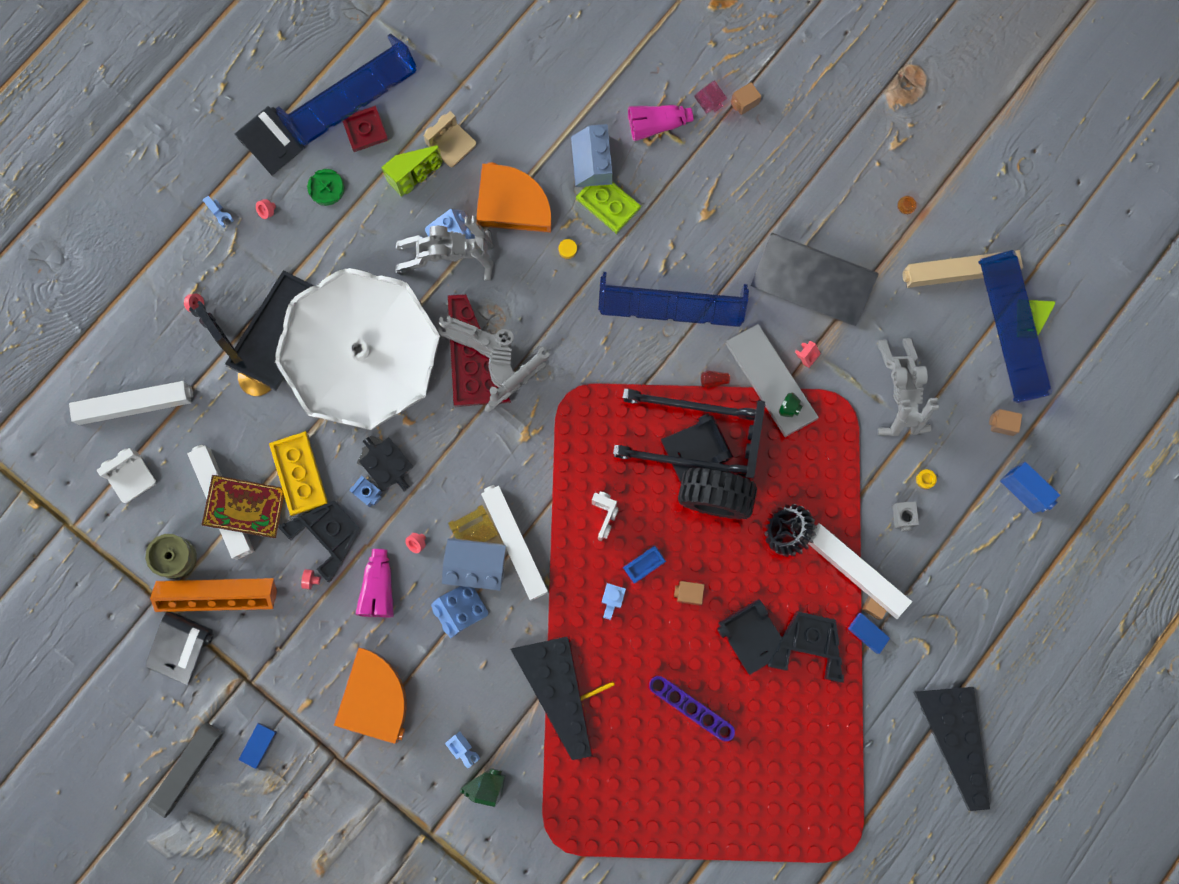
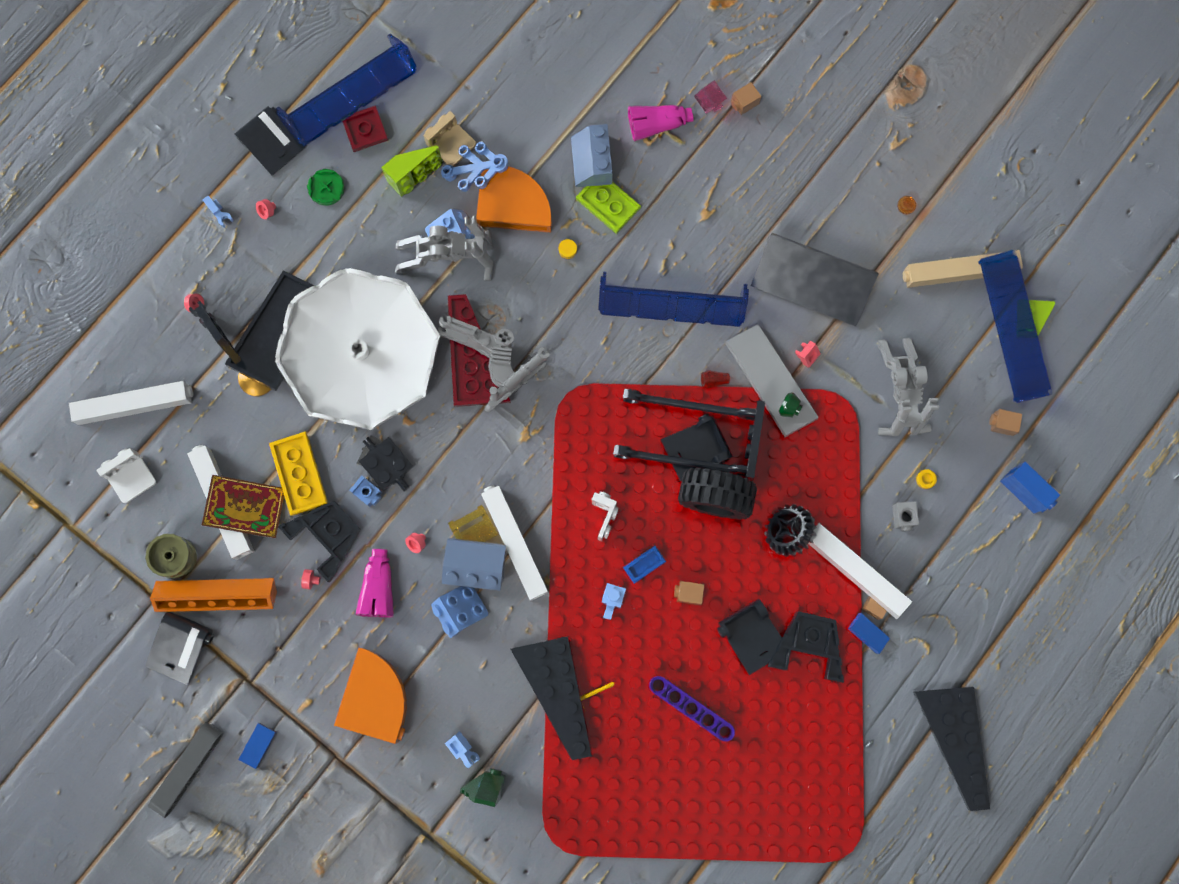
(476, 168): none -> medium blue plant

